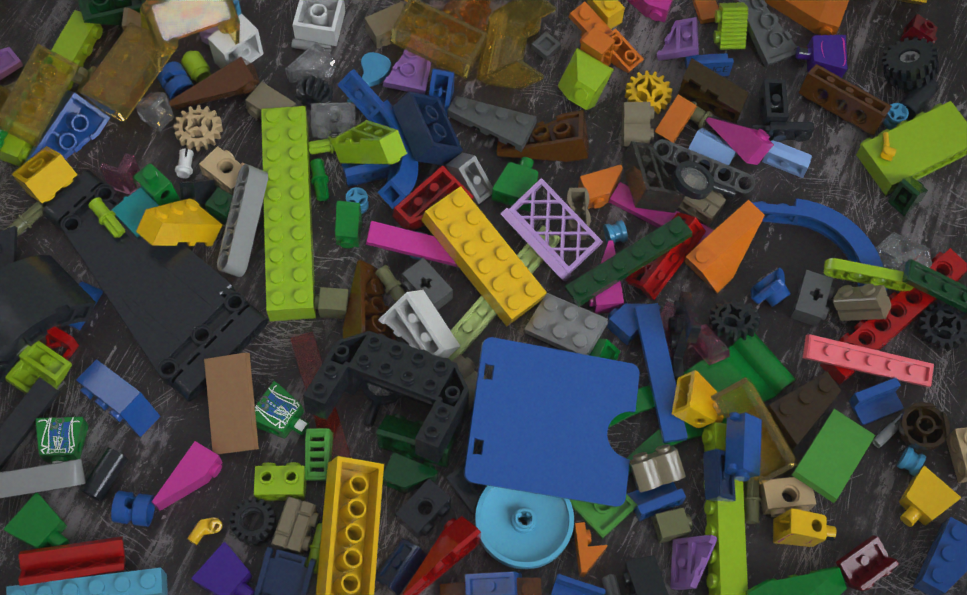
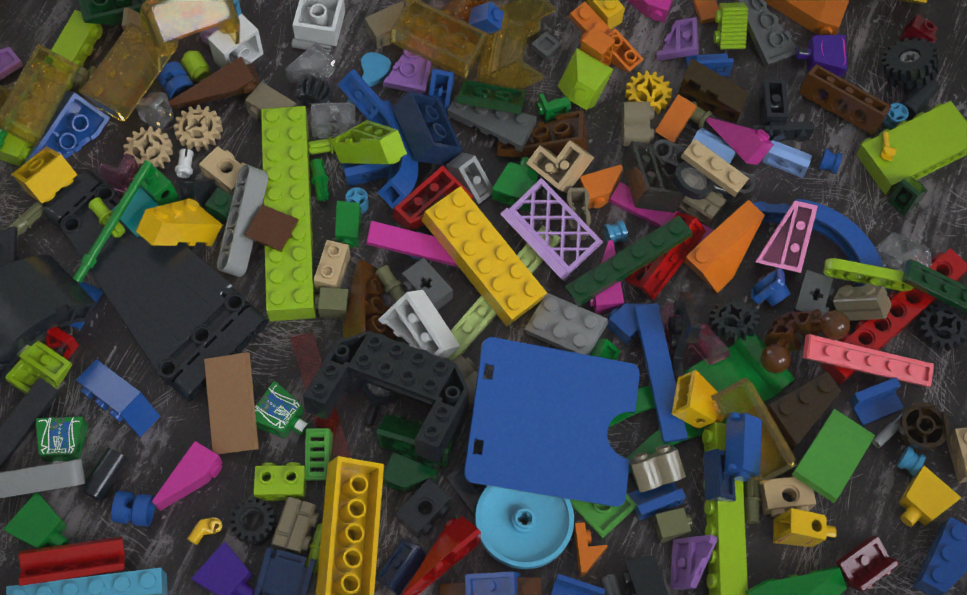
(89, 259): none -> green bar
(146, 148): none -> tan gear
(271, 228): none -> reddish brown piece
(332, 265): none -> tan brick
(486, 17): none -> blue brick
(491, 96): none -> dark green tile
(553, 108): none -> green bracket
(562, 169): none -> tan brick
(714, 167): none -> tan plate
(790, 239): none -> bright pink wedge
(792, 328): none -> reddish brown piece
(830, 161): none -> blue wheel

